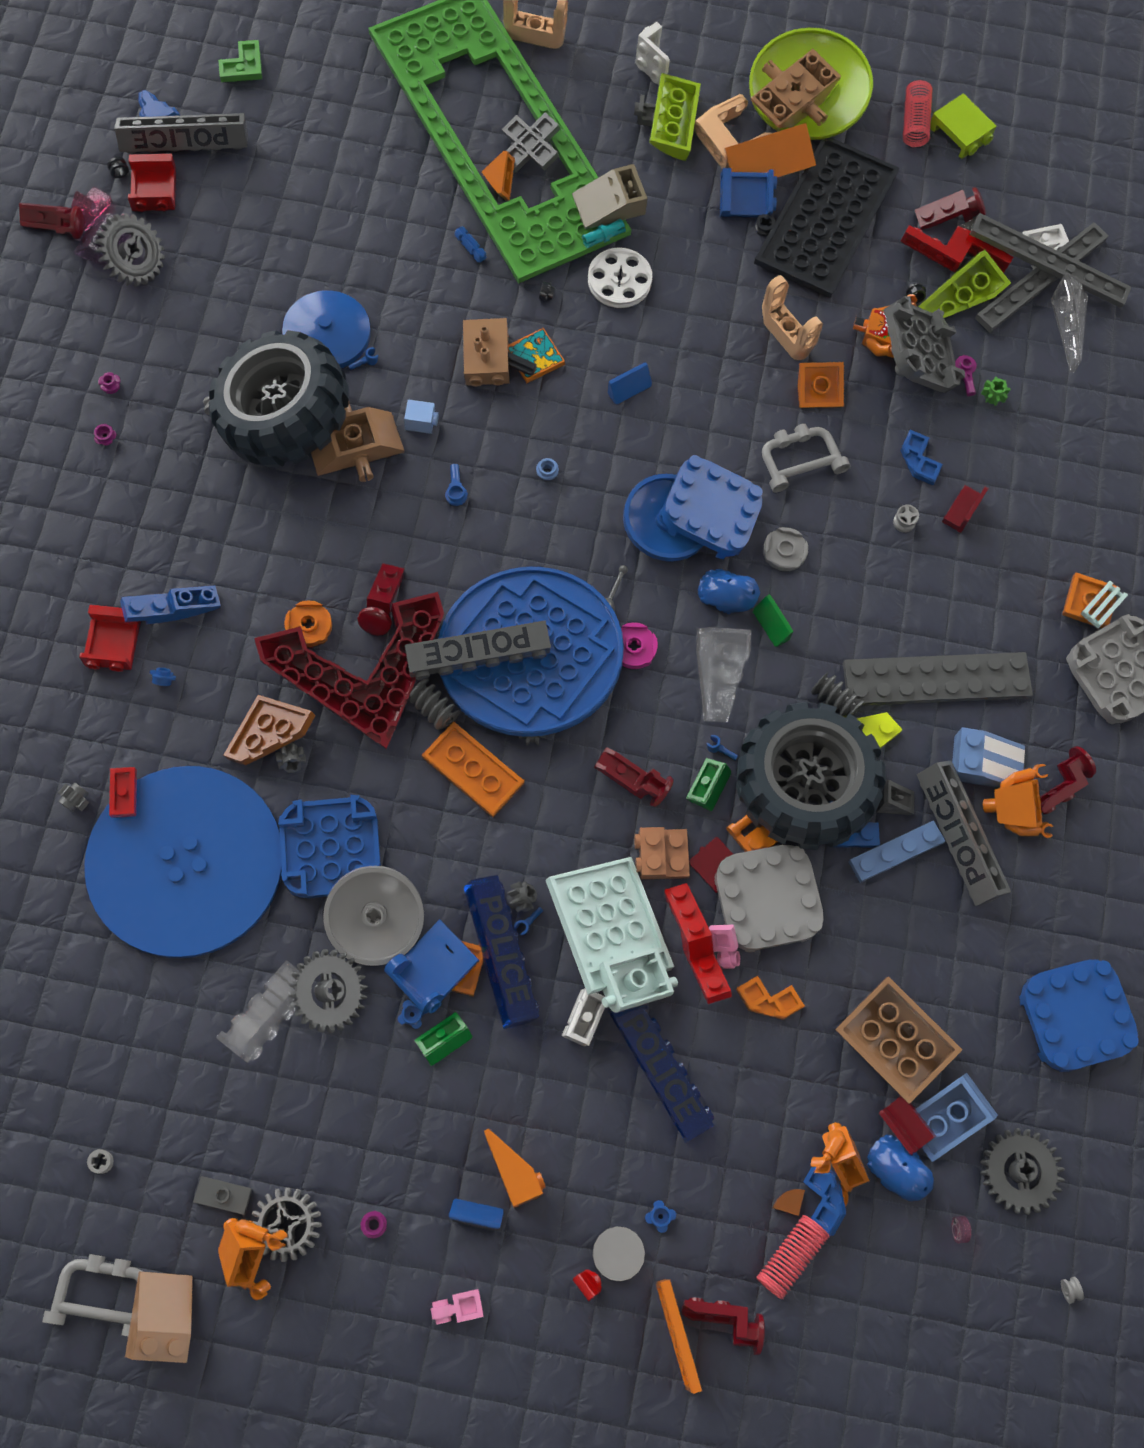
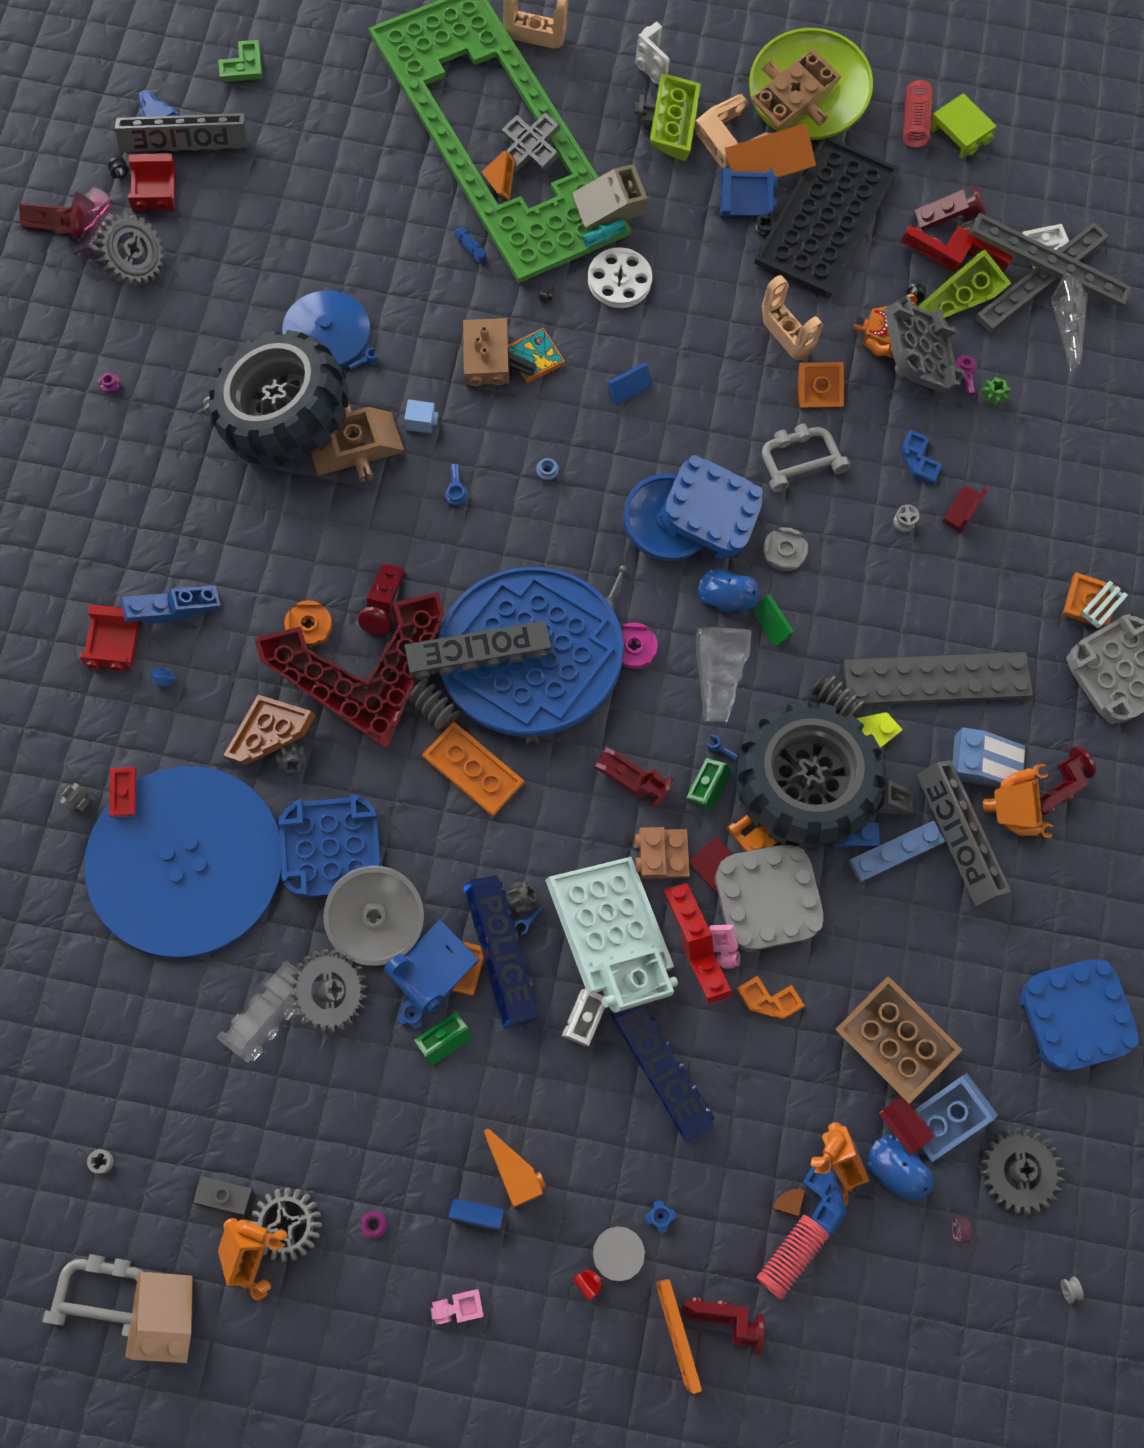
(104, 429): magenta plate -> none

